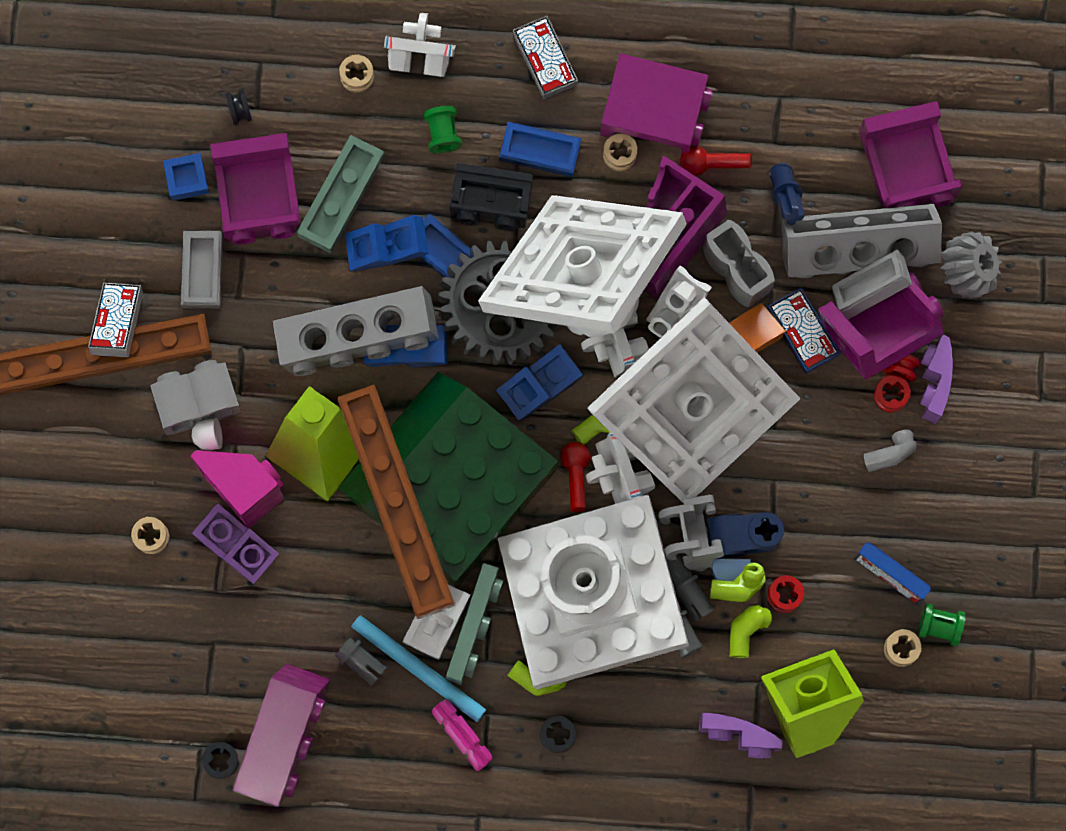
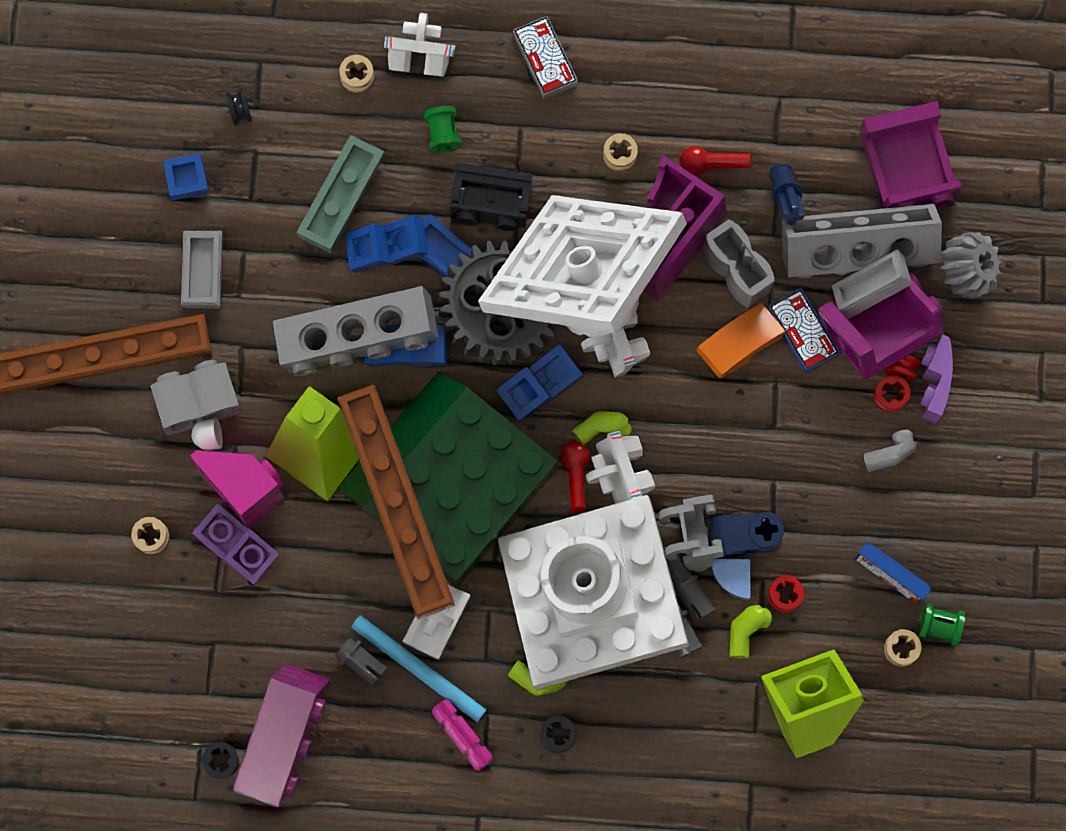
(115, 320): tile -> none
(256, 188): magenta panel -> none
(474, 625): sand green plate -> none
(540, 149): blue tile -> none
(656, 102): magenta panel -> none
(676, 301): white hips -> none
(694, 402): white piece -> none
(742, 587): lime arm -> none
(752, 738): medium lavender slope -> none

